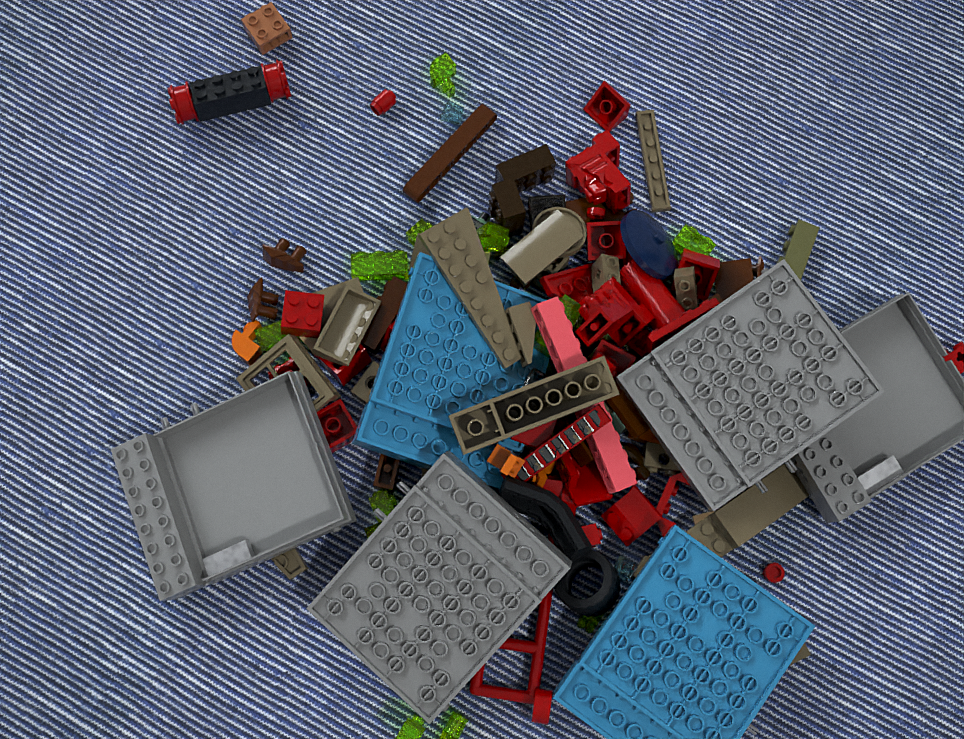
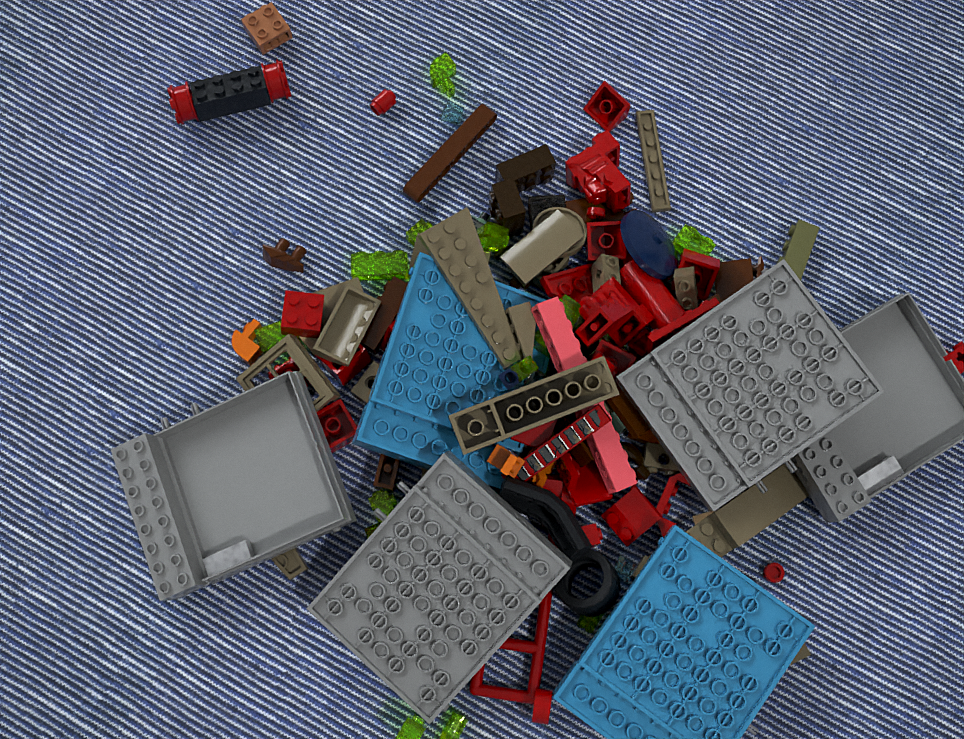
(255, 299): reddish brown connector -> none
(518, 372): none -> leg

